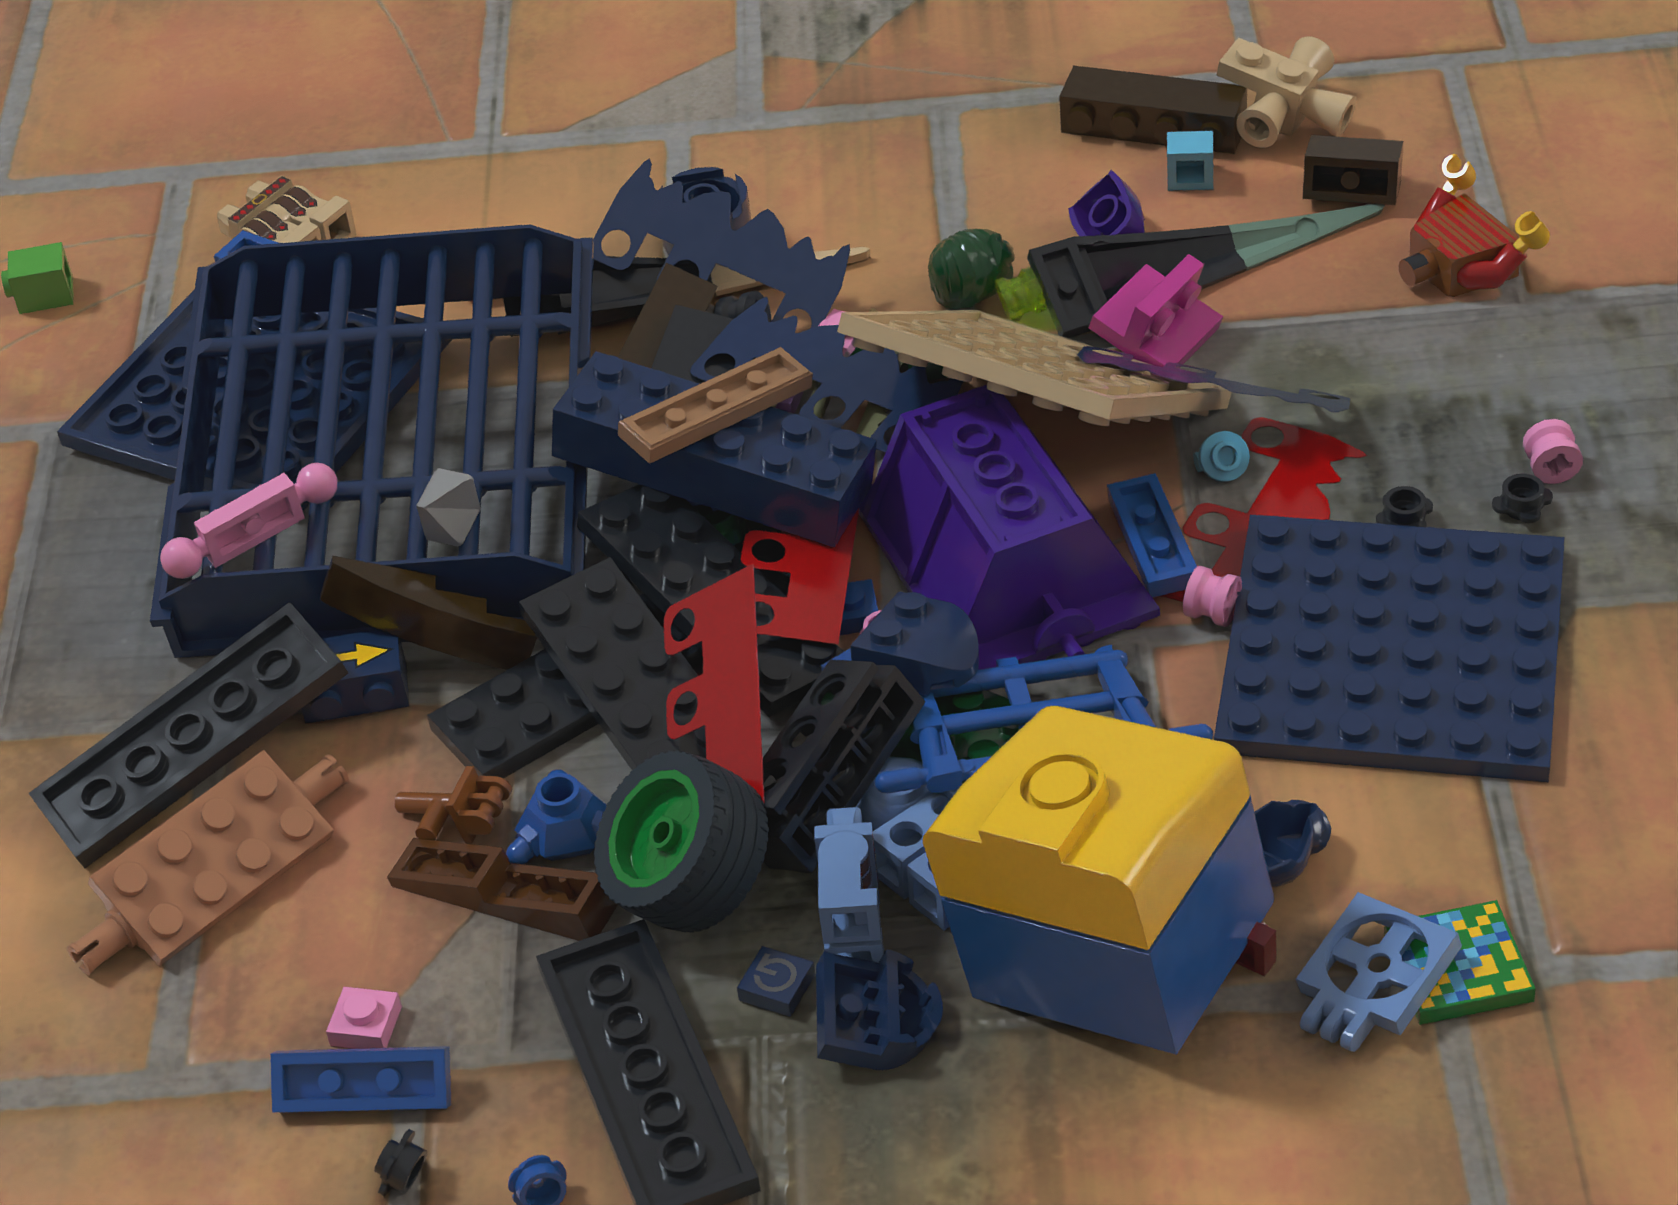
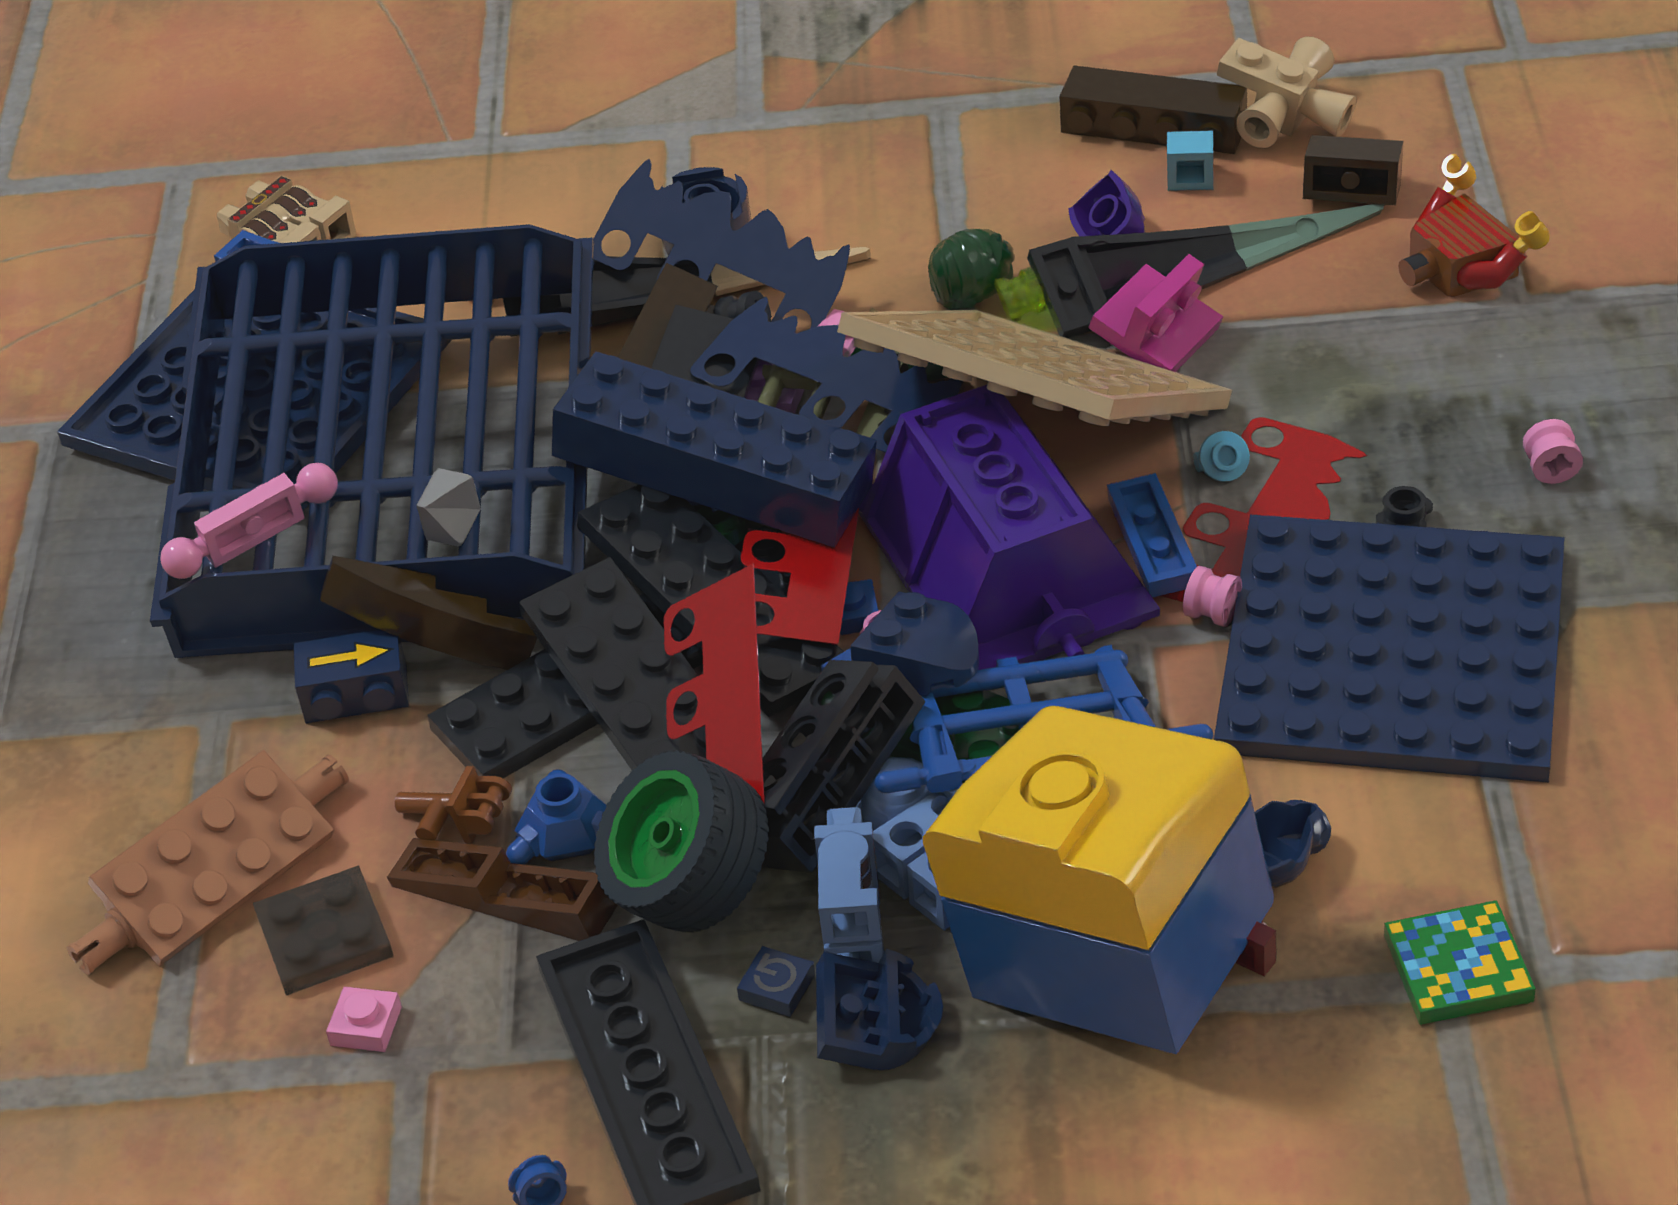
(38, 278): bright green brick -> none
(187, 734): black plate -> none
(322, 930): none -> clear smoke plate
(360, 1079): blue plate -> none
(400, 1164): black plate -> none
(714, 405): medium nougat tile -> none
(1171, 372): dark blue piece -> none
(1354, 1011): medium blue piece -> none
(1522, 498): black plate -> none

